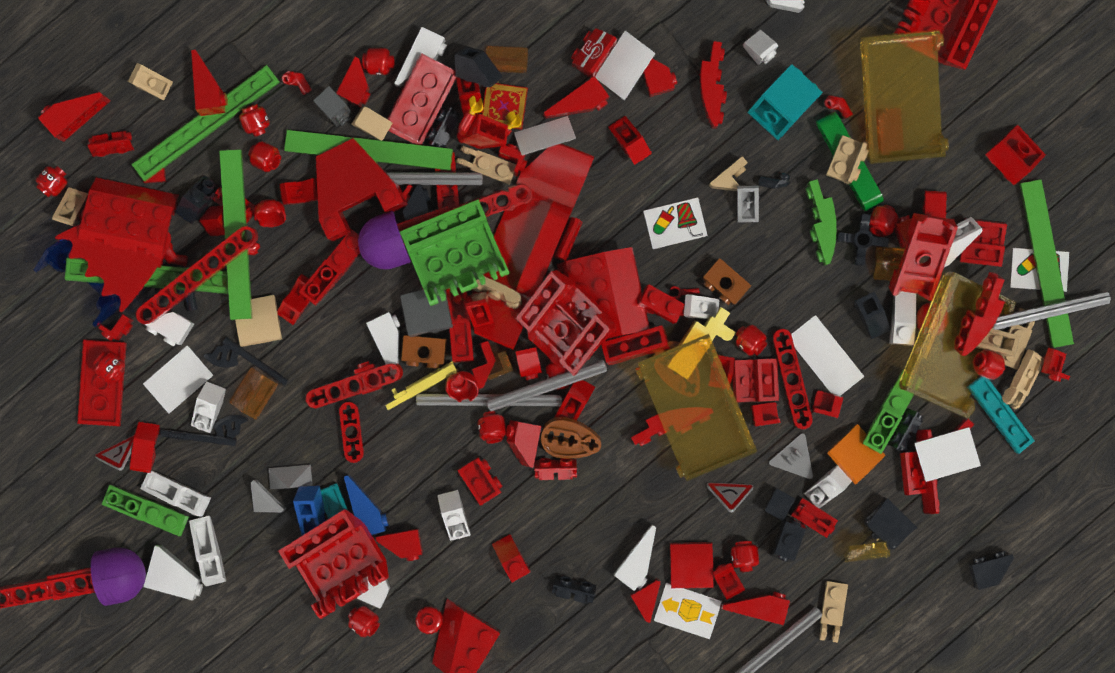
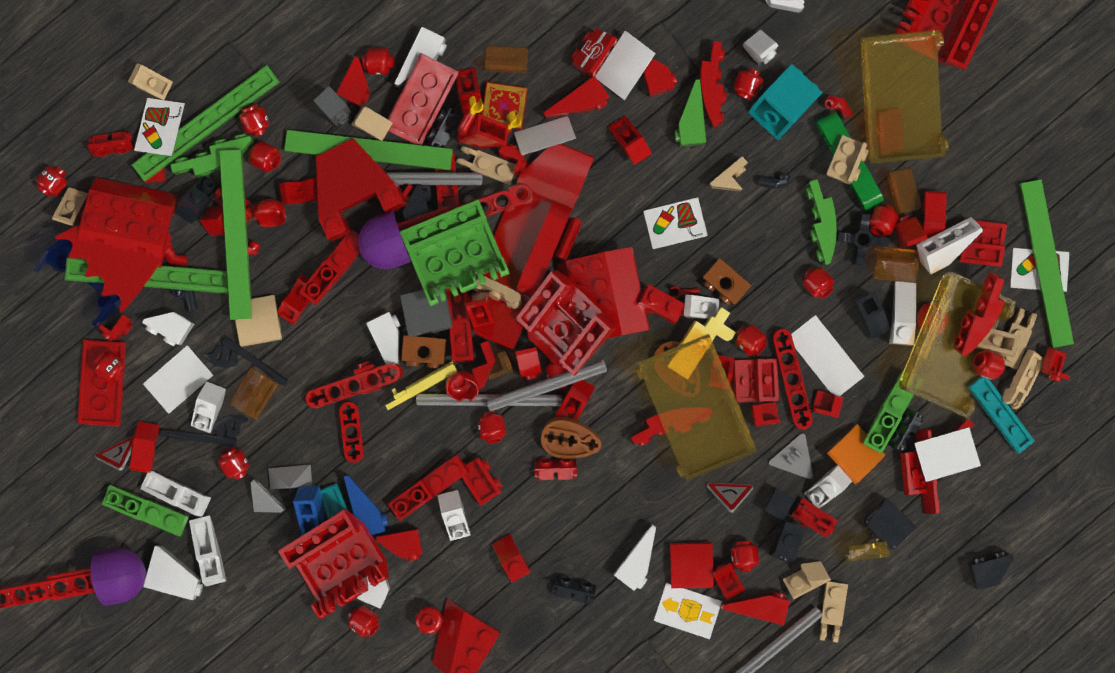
(68, 116): red slope -> none
(159, 127): none -> white sticker
(187, 277): red beam -> none
(207, 92): red slope -> none
(207, 164): none -> bright green slope
(233, 463): none -> red head
(296, 79): red arm -> none
(428, 487): none -> red slope
(476, 67): black slope -> none
(523, 441): red slope -> none
(635, 345): red piece -> none
(646, 598): red slope -> none
(691, 126): none -> bright green slope
(748, 84): none -> red head
(748, 203): light grey slope -> none
(807, 579): none -> tan slope
(818, 282): none -> red head
(904, 191): none -> clear orange panel
(927, 237): red piece -> none
(1015, 155): red slope -> none
(1052, 310): light grey axle -> none

